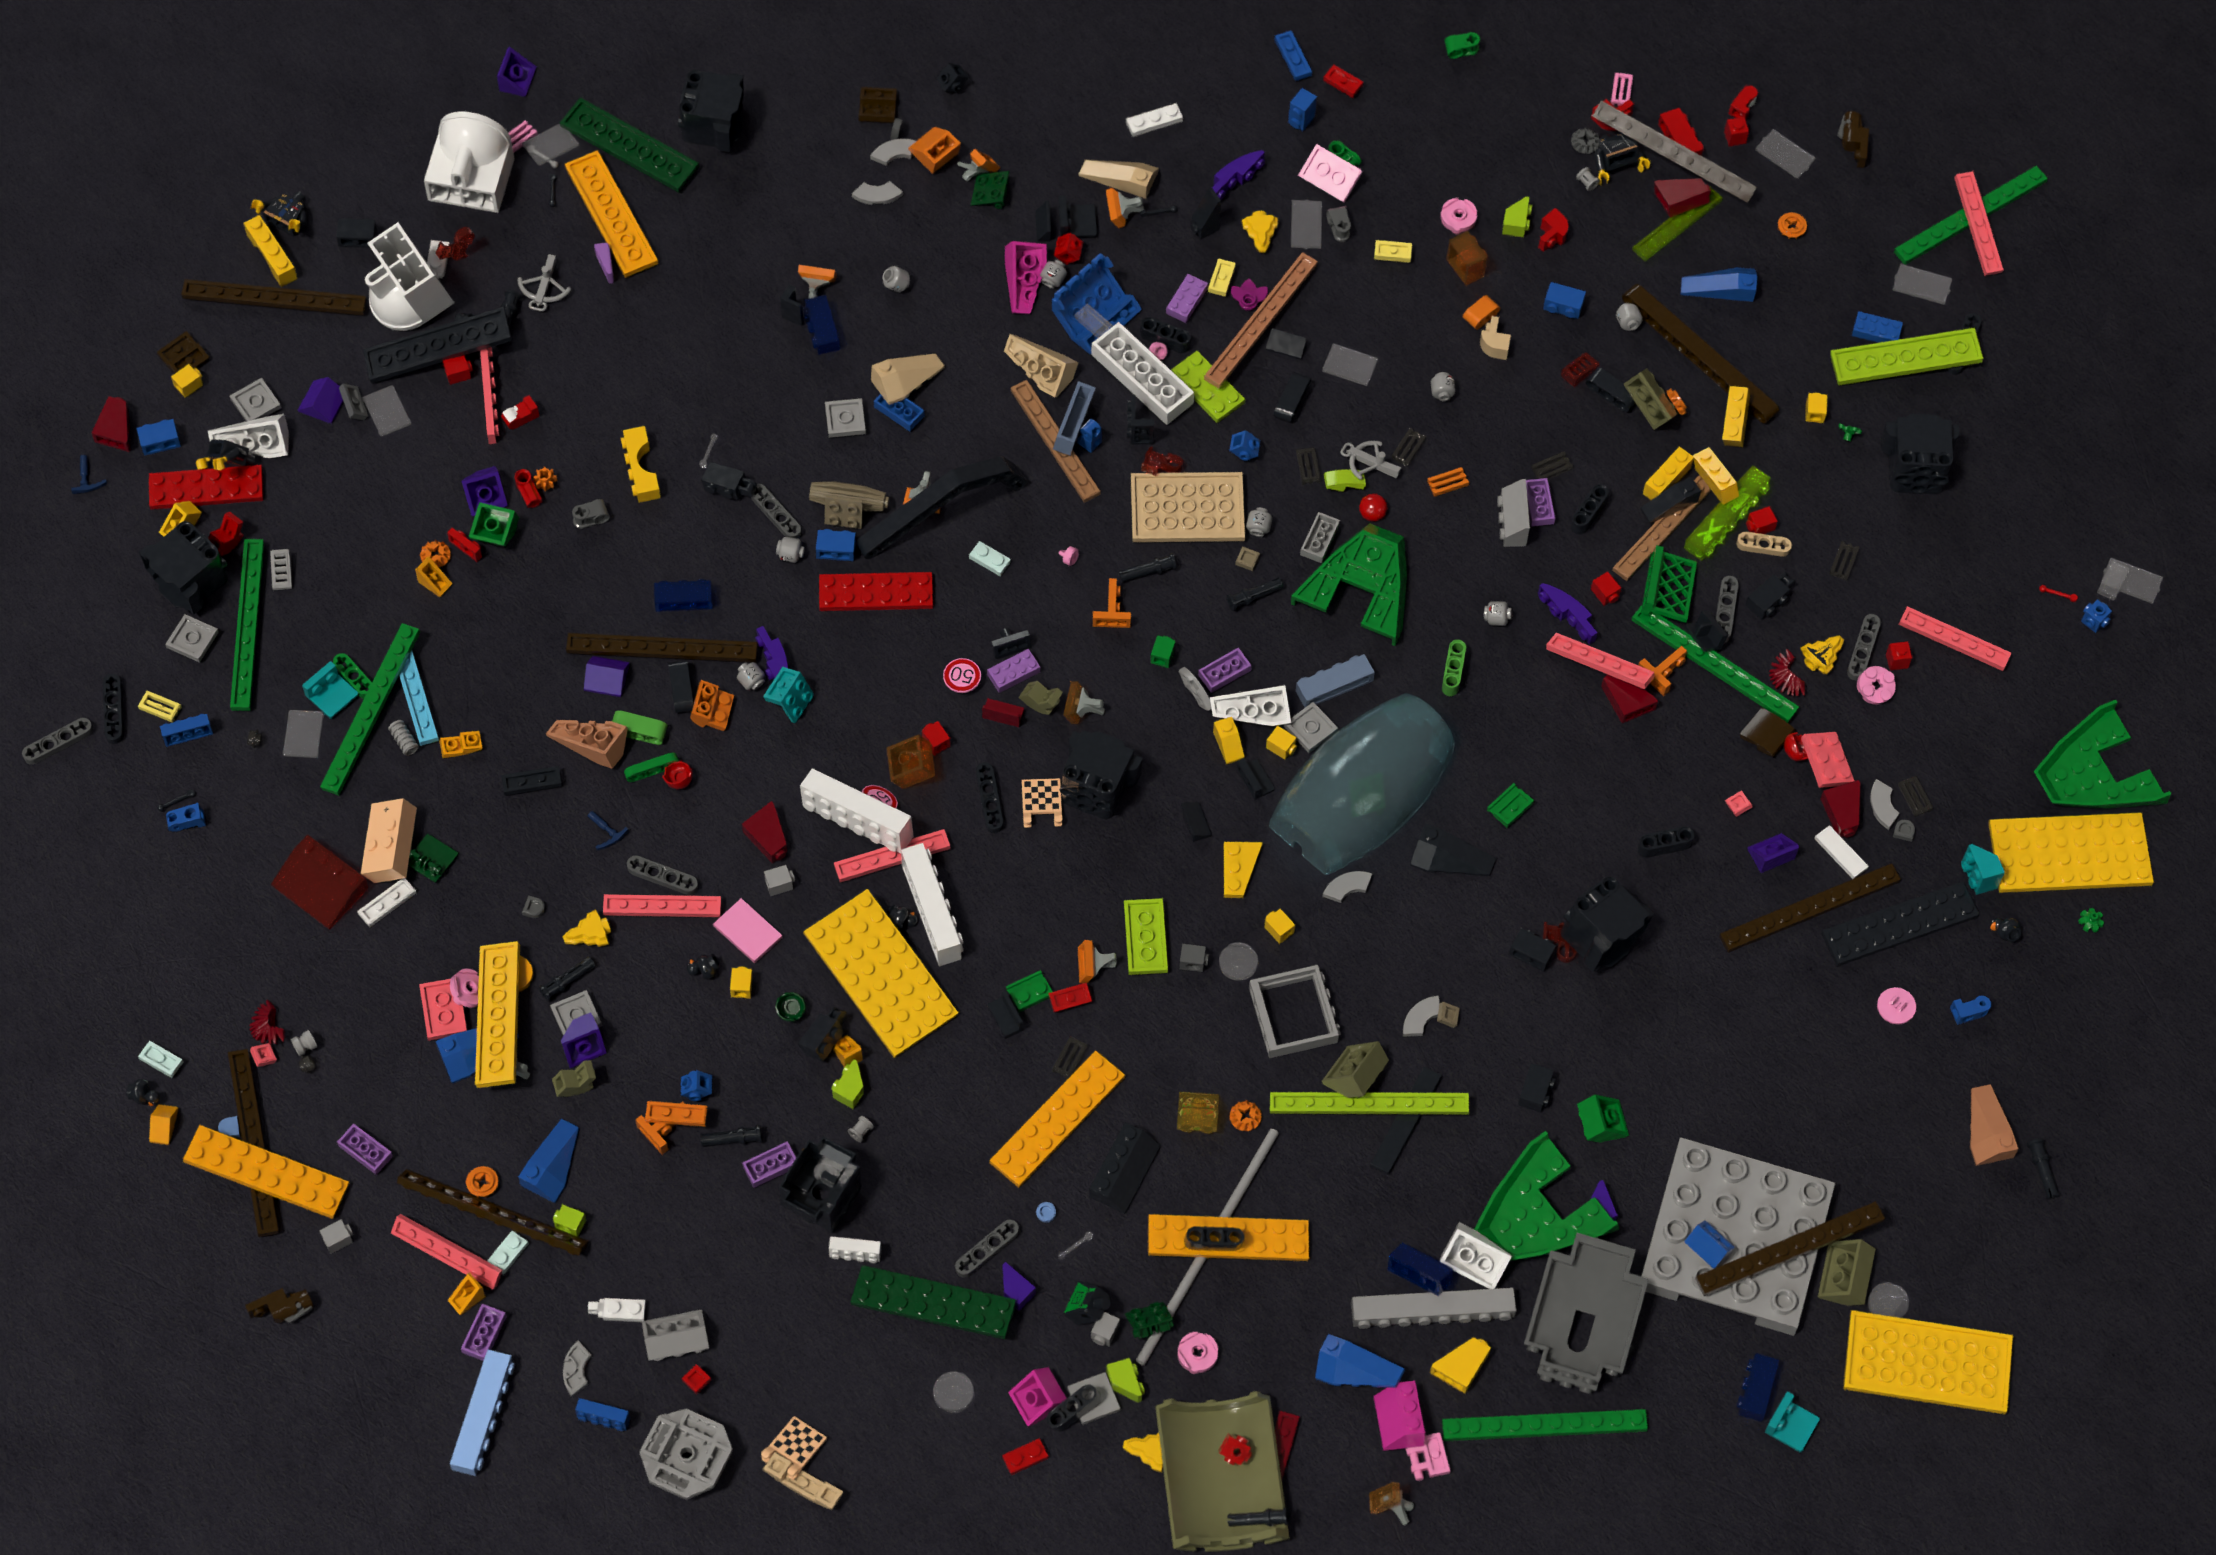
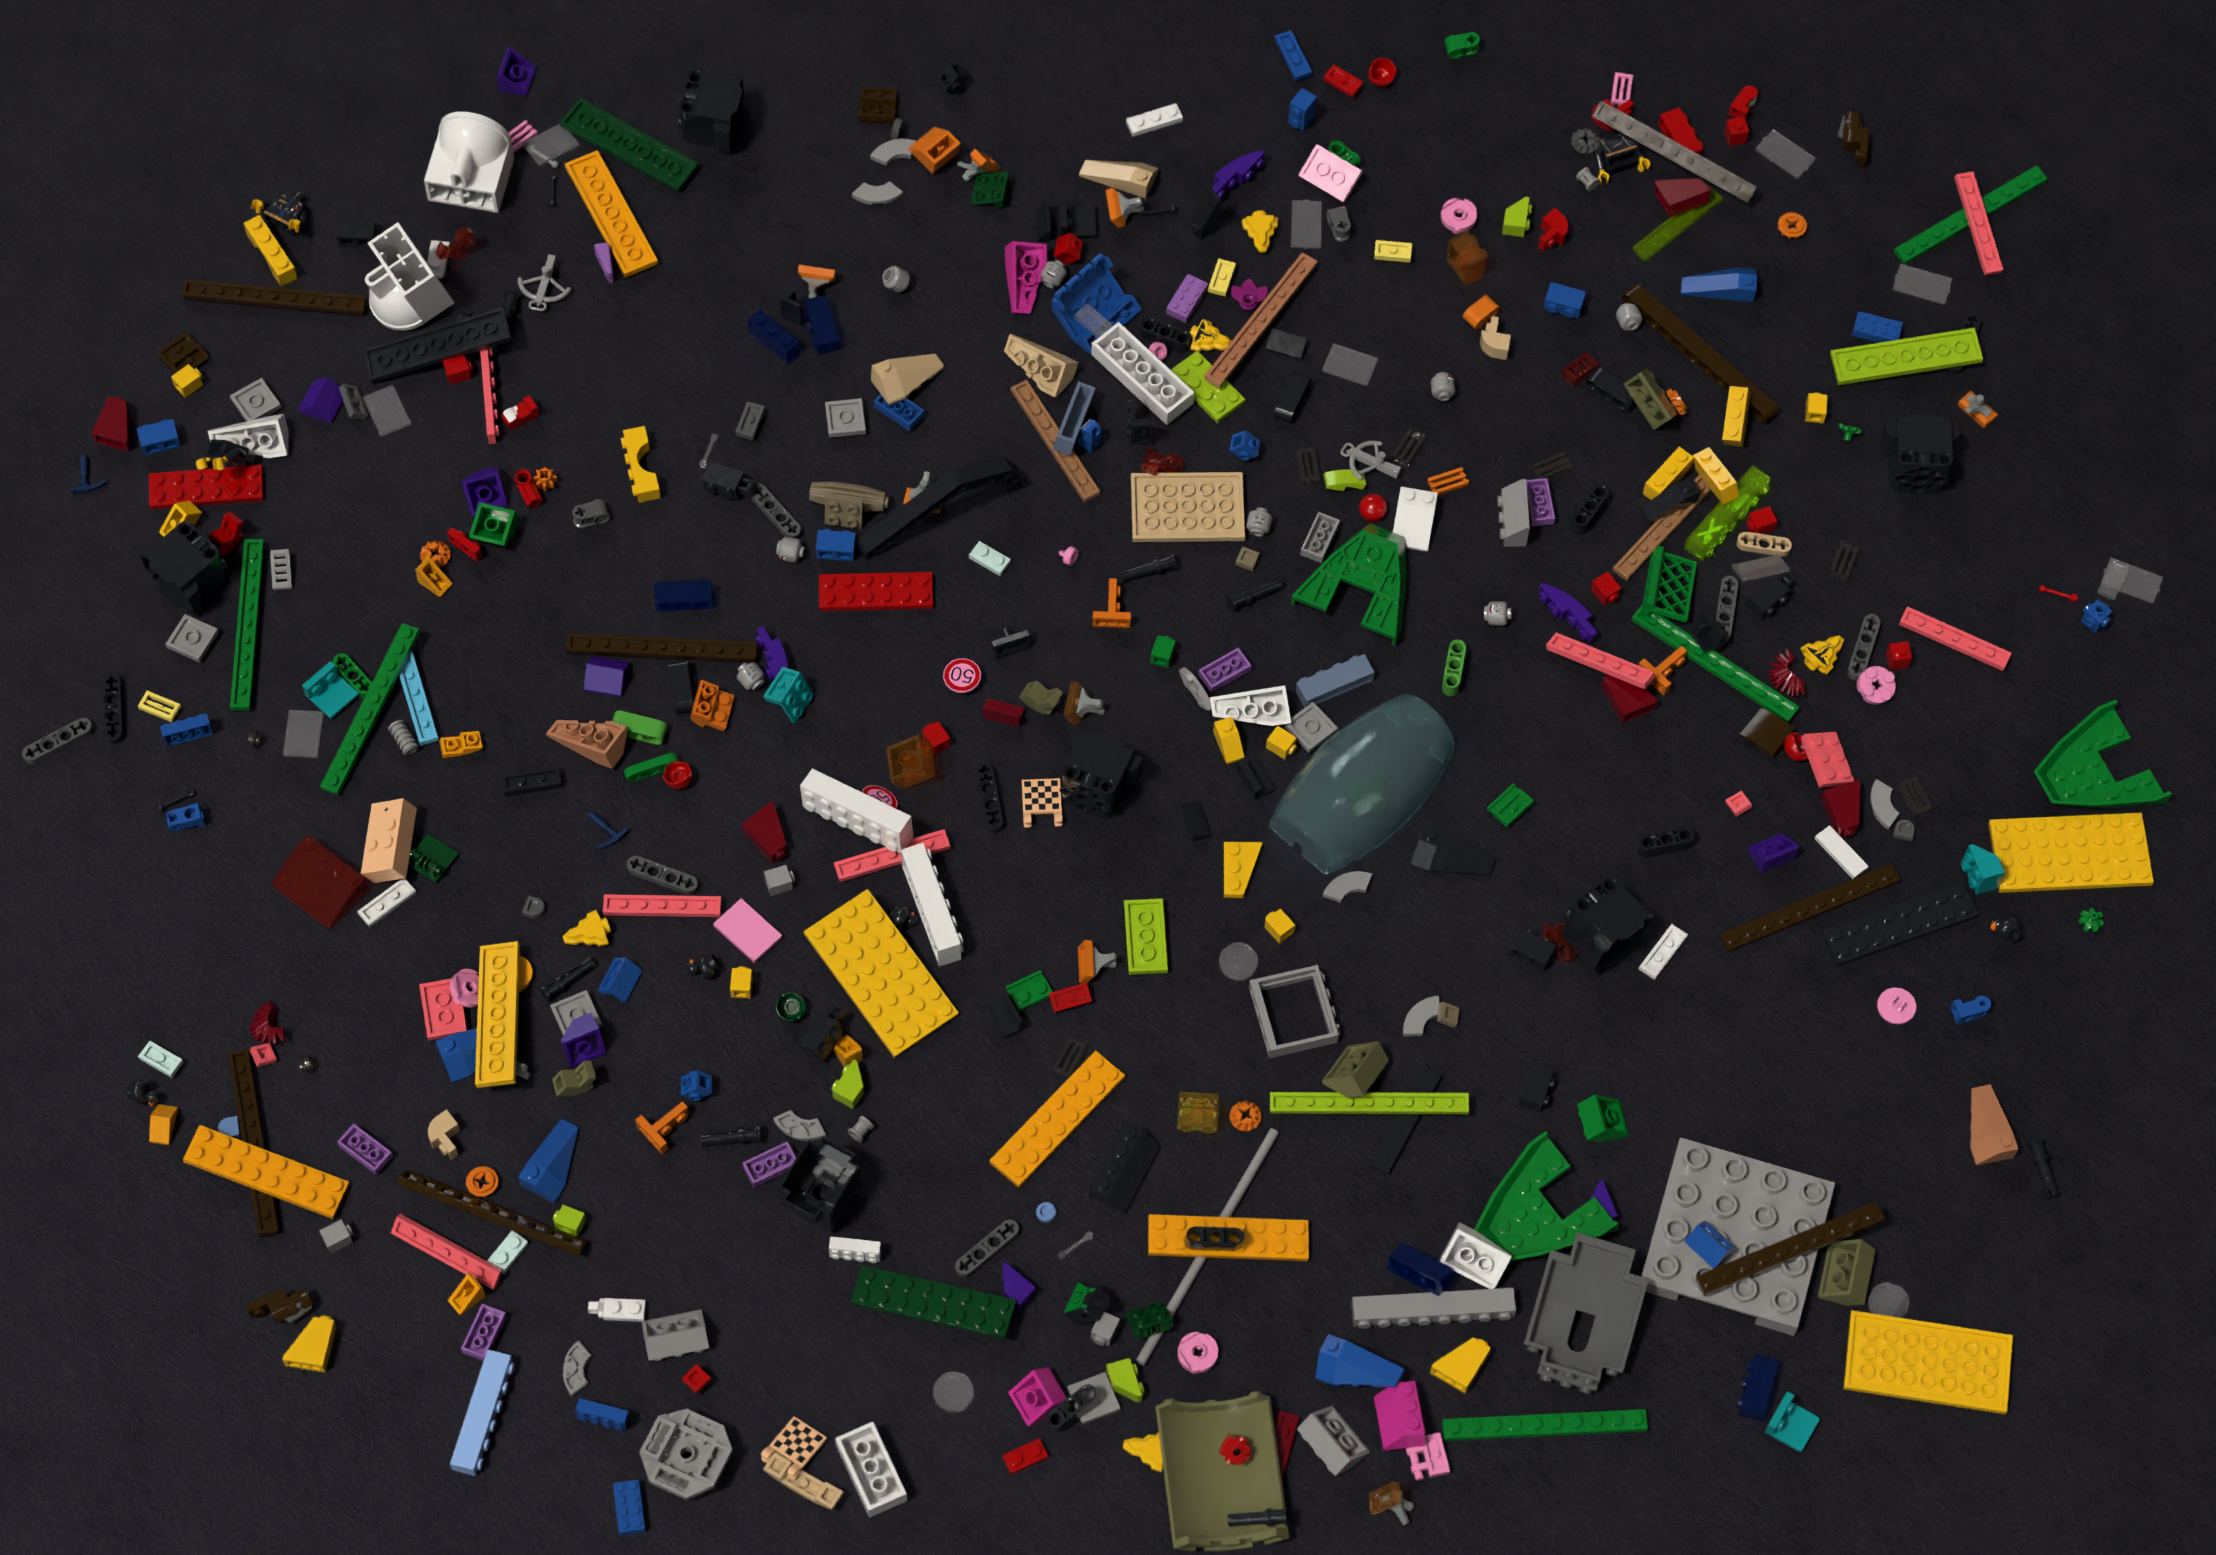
(304, 1043): light grey wheel -> none
(312, 1346): none -> yellow slope
(440, 1132): none -> tan brick
(620, 979): none -> blue panel
(629, 1507): none -> blue piece
(676, 1113): orange tile -> none
(750, 420): none -> dark grey plate
(773, 336): none -> clear blue brick
(799, 1128): none -> light grey tile
(871, 1469): none -> white brick
(1013, 670): medium lavender piece -> none
(1193, 958): dark grey brick -> none
(1207, 337): none -> yellow rock
(1333, 1440): none -> light grey slope
(1382, 72): none -> red hair
(1415, 517): none -> white slope
(1663, 951): none -> white tile
(1760, 568): none -> clear piece
(1977, 409): none -> piece

